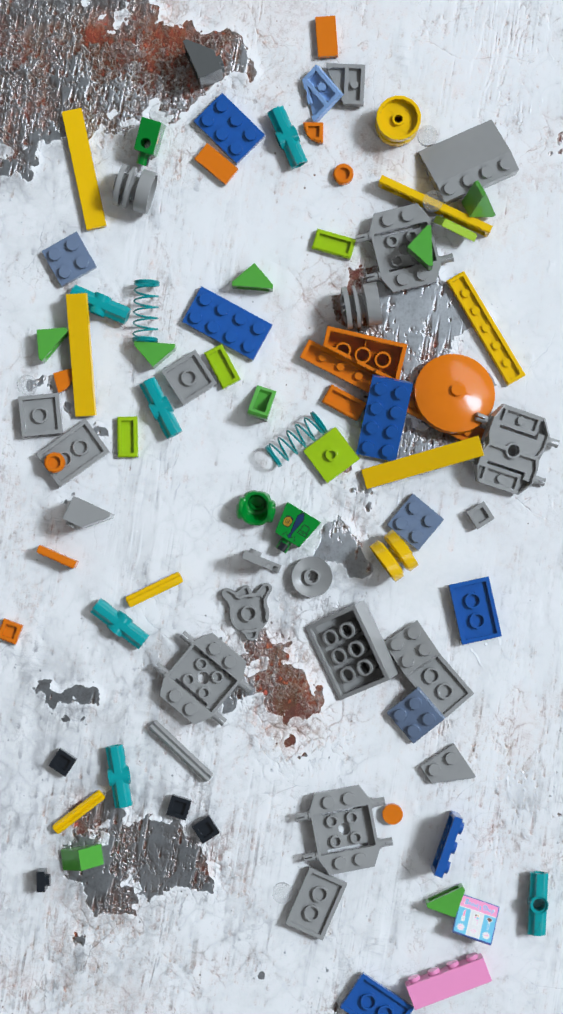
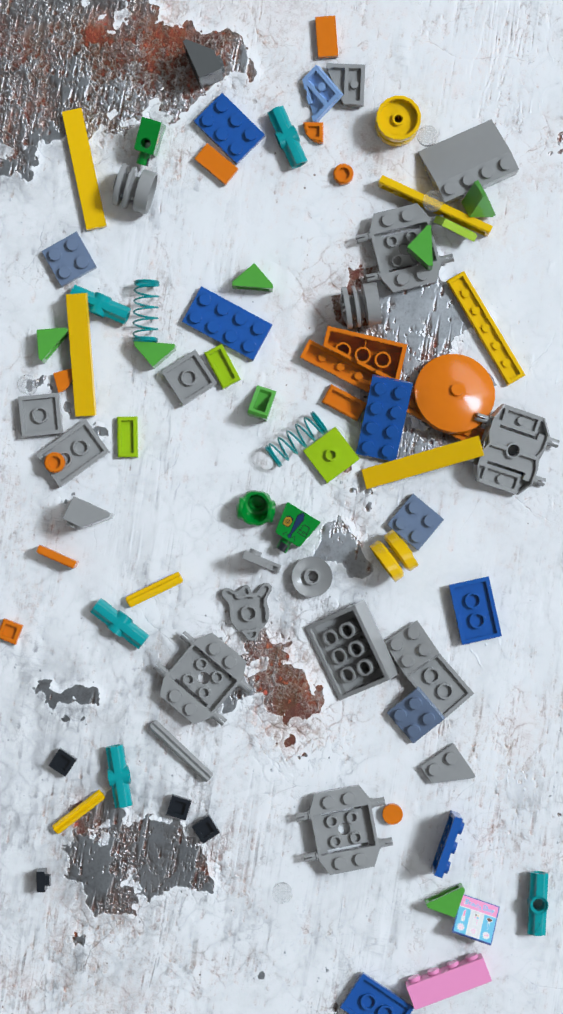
(82, 857): bright green slope -> none
(160, 407): teal piece -> none
(316, 903): light grey plate -> none
(333, 244): lime tile -> none
(480, 515): light grey plate -> none

